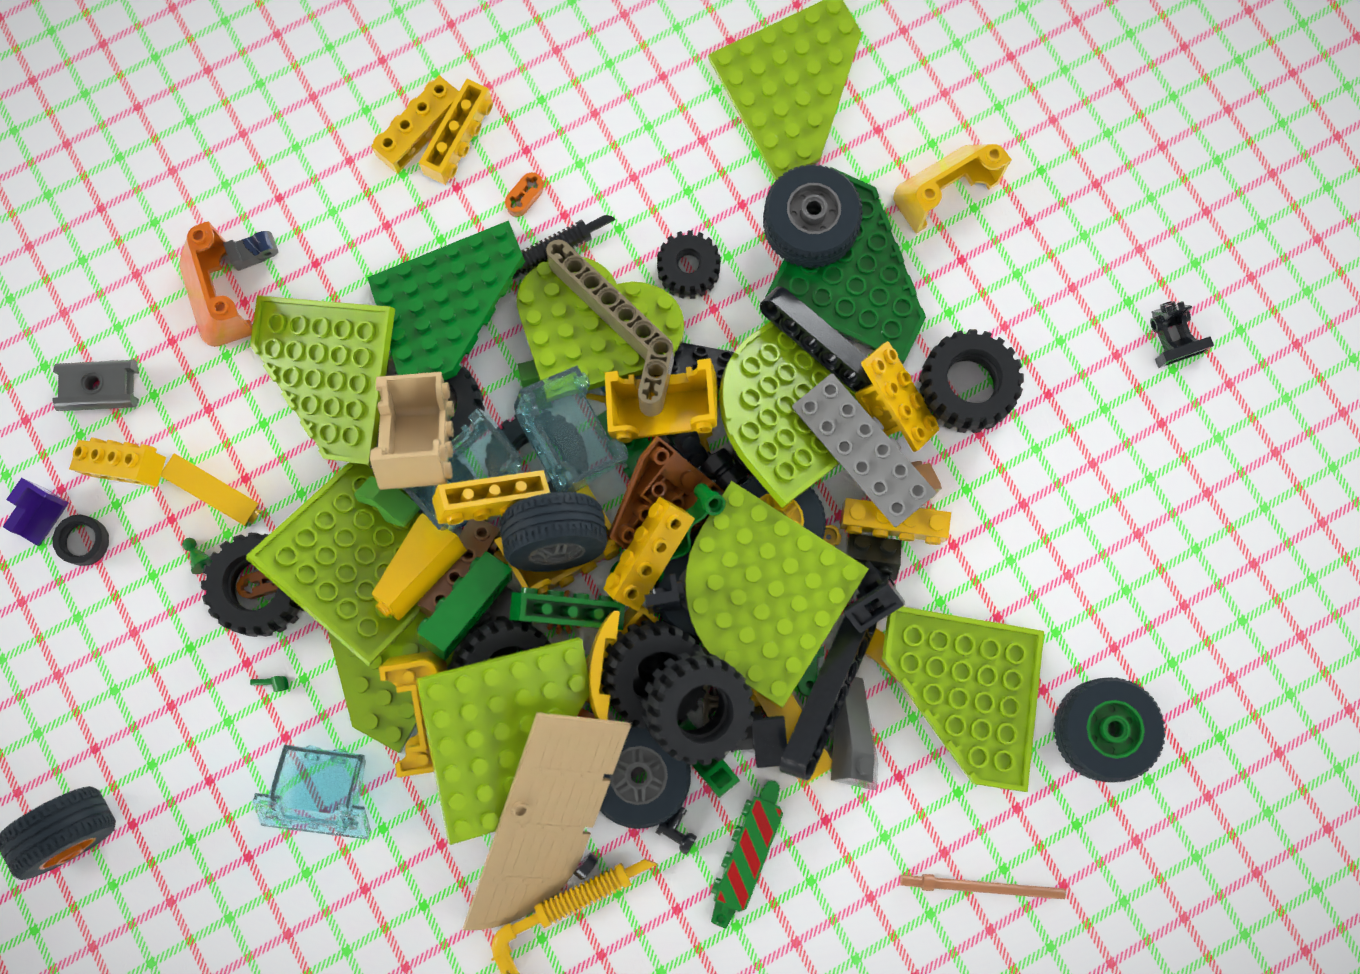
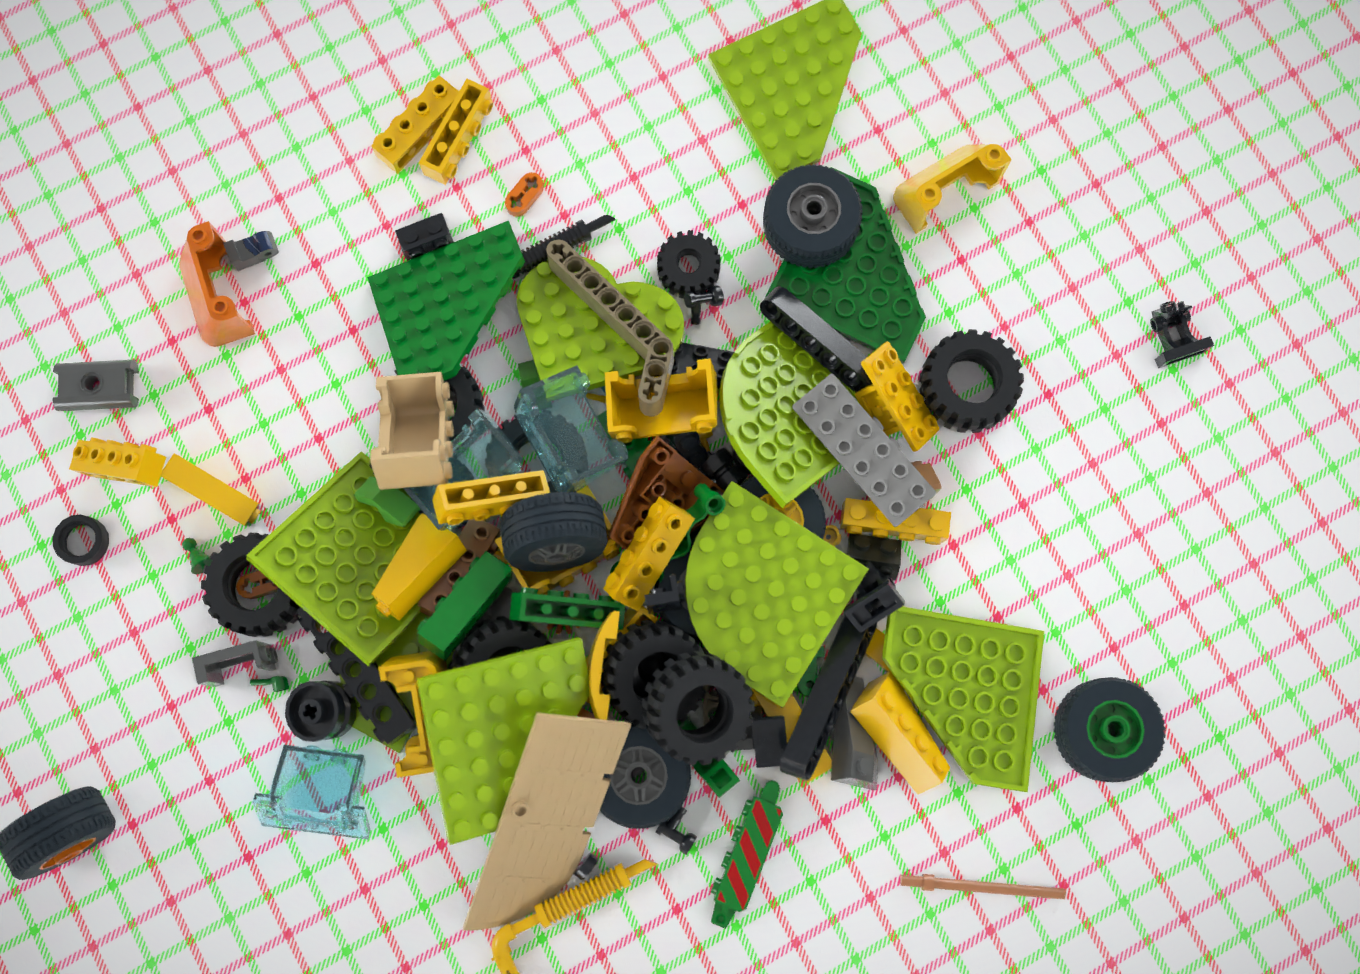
(35, 511): dark purple panel -> none
(209, 665): none -> dark grey panel
(320, 711): none -> black wheel
(327, 367): lime plate -> none
(401, 720): none -> black brick
(424, 236): none -> black bracket
(713, 296): none -> black piece
(900, 733): none -> yellow wedge

